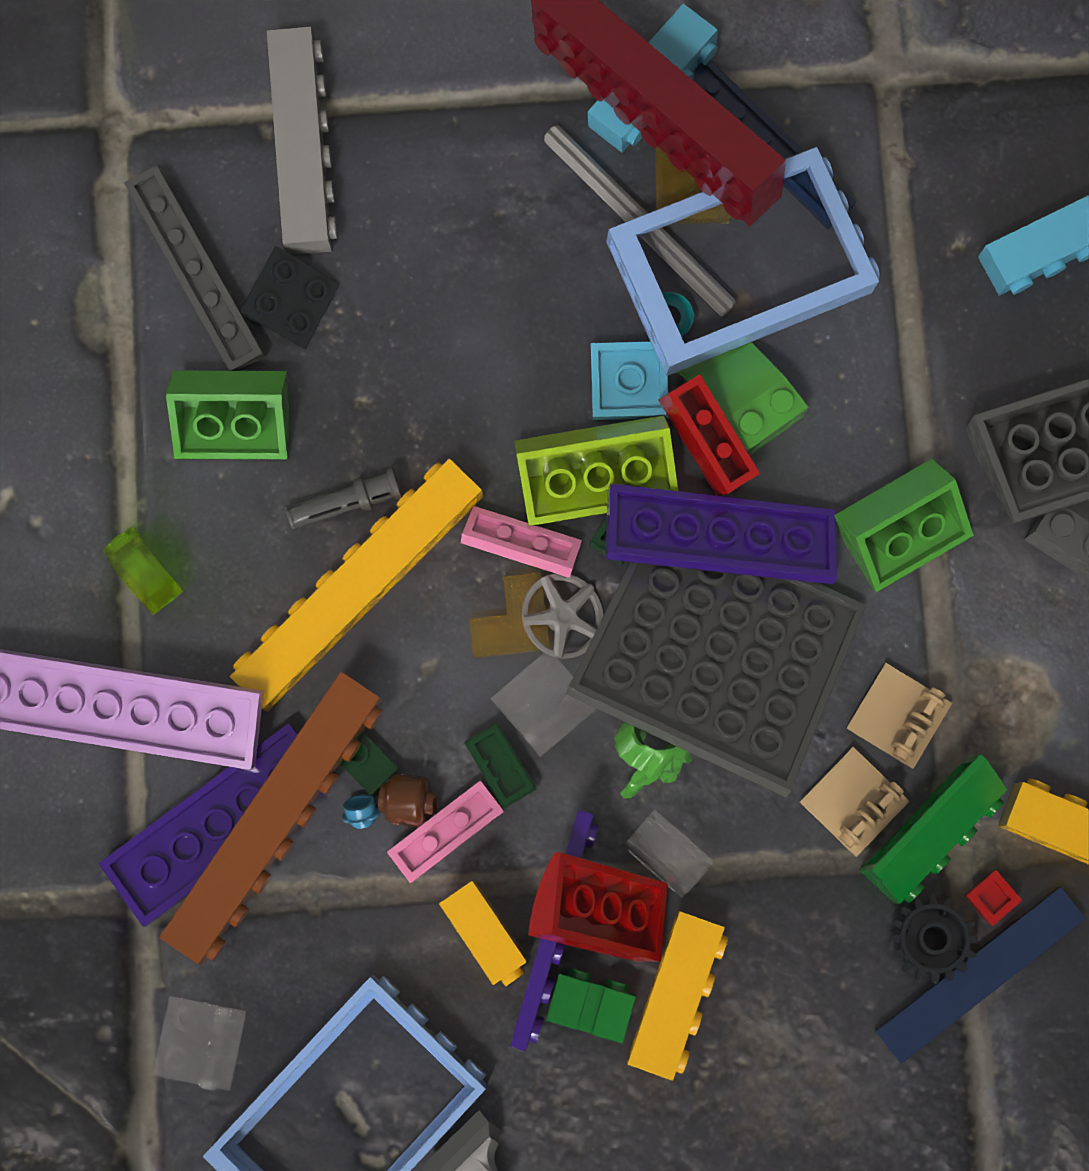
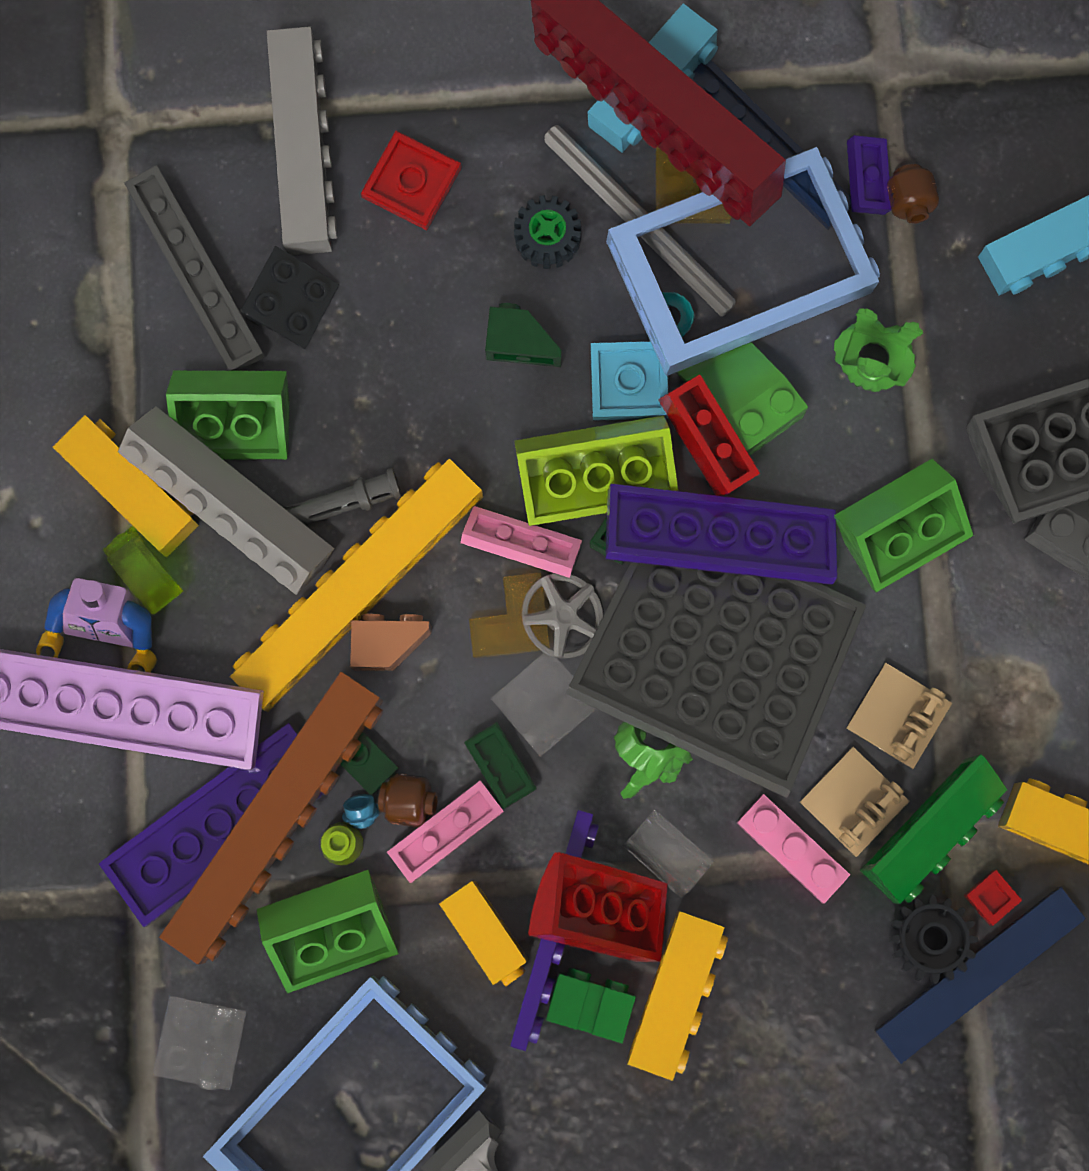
(99, 614): none -> torso
(124, 486): none -> yellow brick
(225, 499): none -> light grey brick
(326, 931): none -> bright green slope
(341, 843): none -> lime hat
(385, 644): none -> nougat slope
(411, 180): none -> red plate
(519, 338): none -> dark green slope
(551, 220): none -> black wheel
(793, 849): none -> bright pink plate
(868, 174): none -> dark purple plate
(869, 372): none -> bright green piece
(912, 193): none -> reddish brown head

